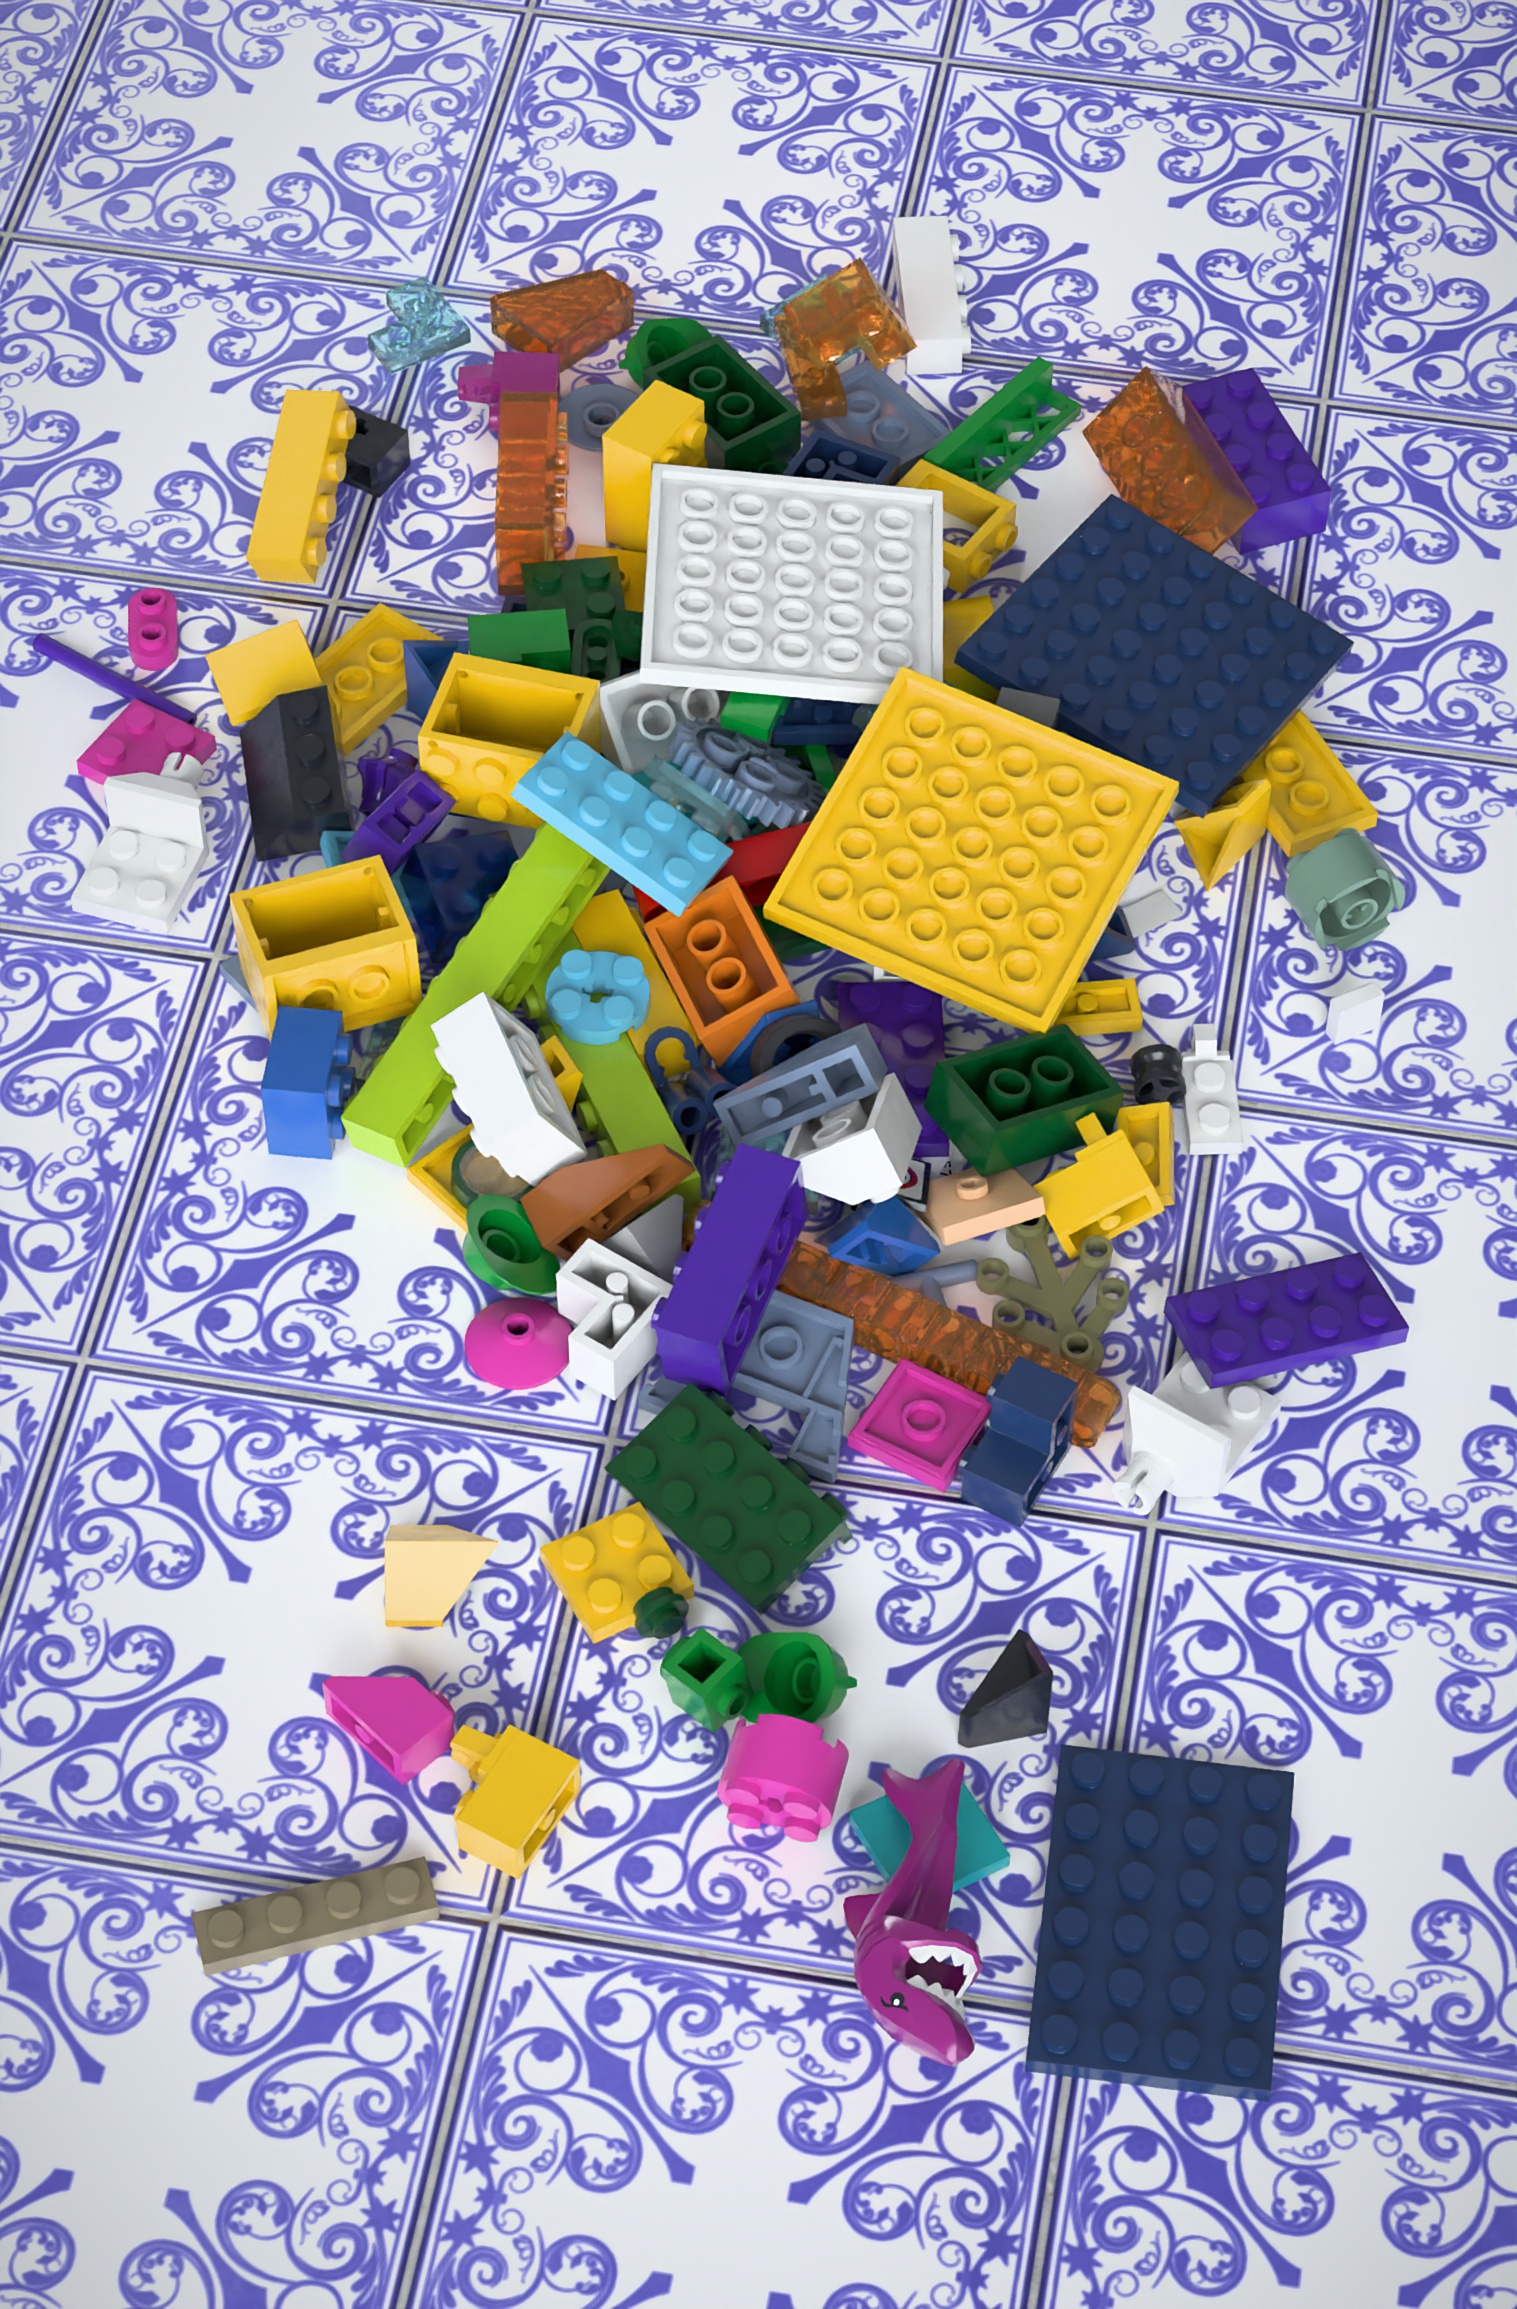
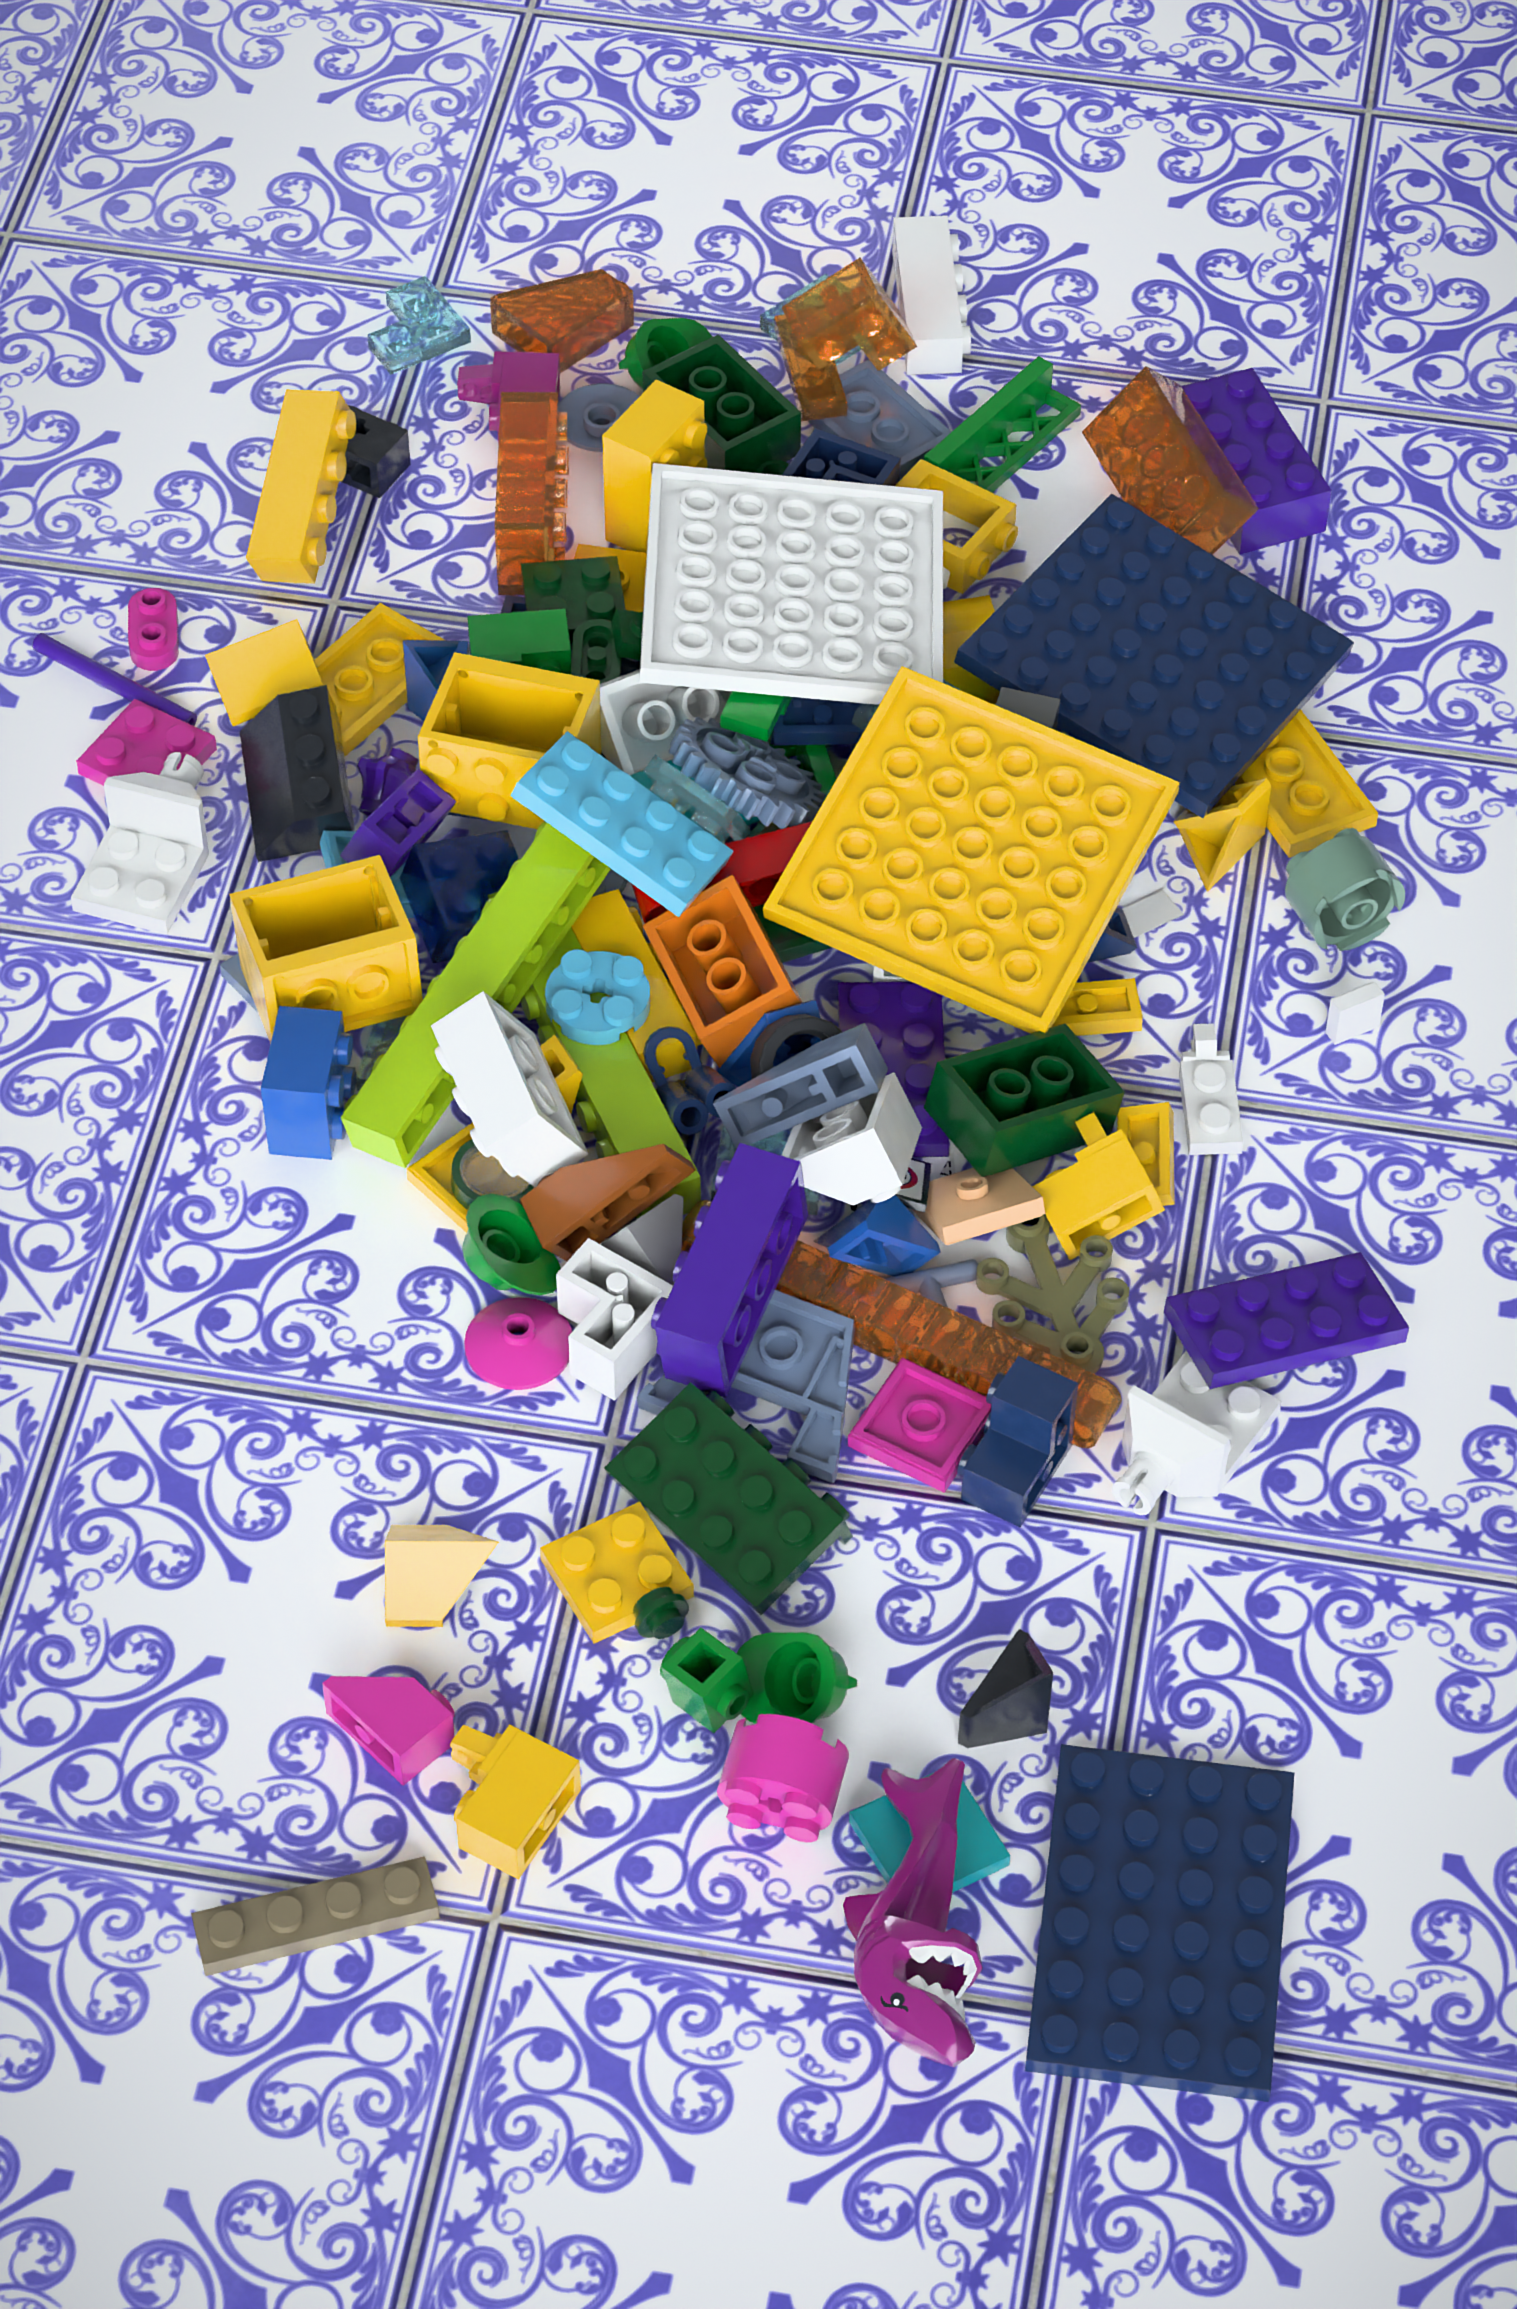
(1158, 1075): black wheel -> none

